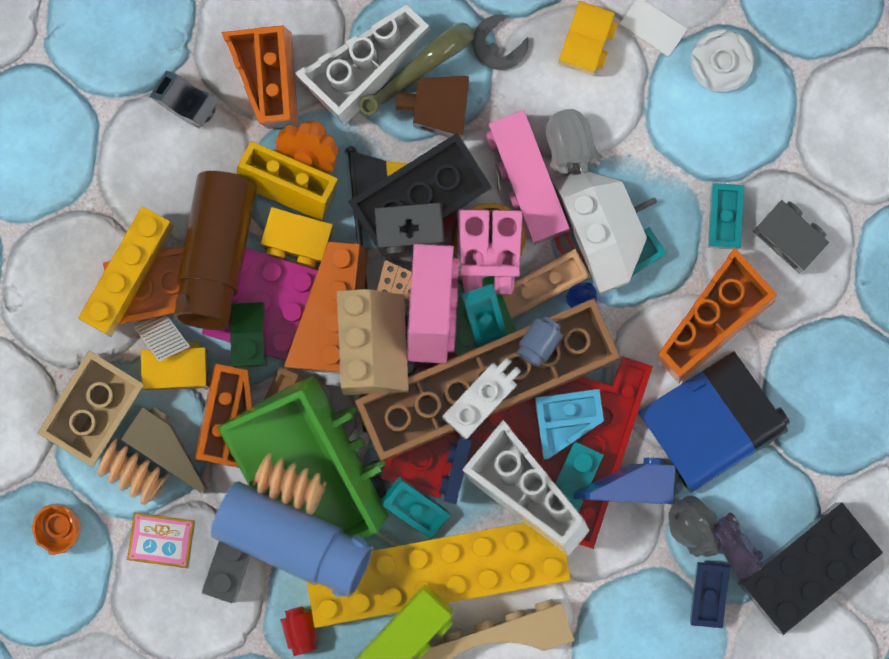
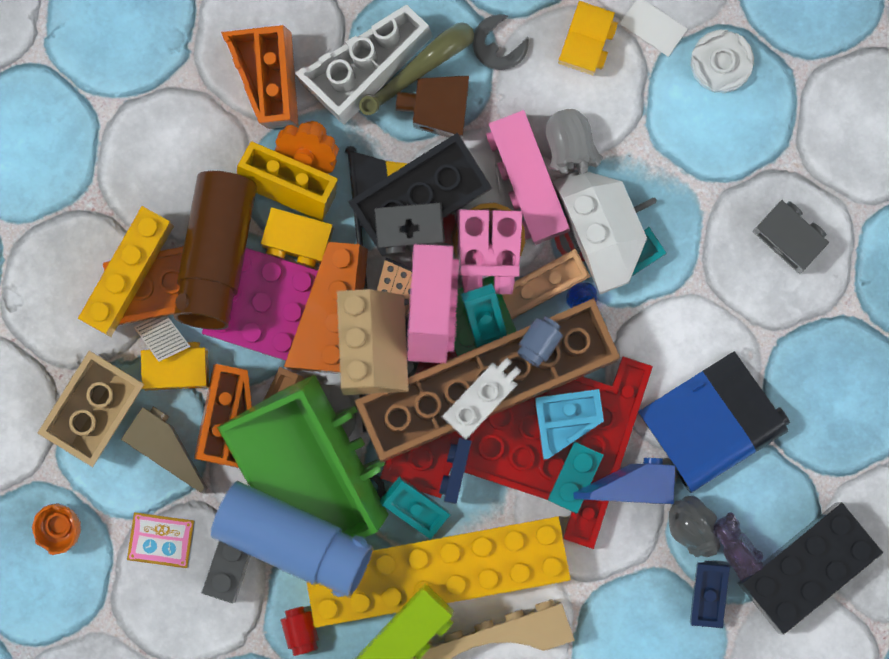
(131, 473): light nougat piece -> none
(184, 99): black brick -> none
(248, 335): dark green slope -> none
(289, 484): light nougat piece -> none
(521, 486): white wedge -> none
(723, 309): orange wedge -> none
(726, 216): teal plate -> none

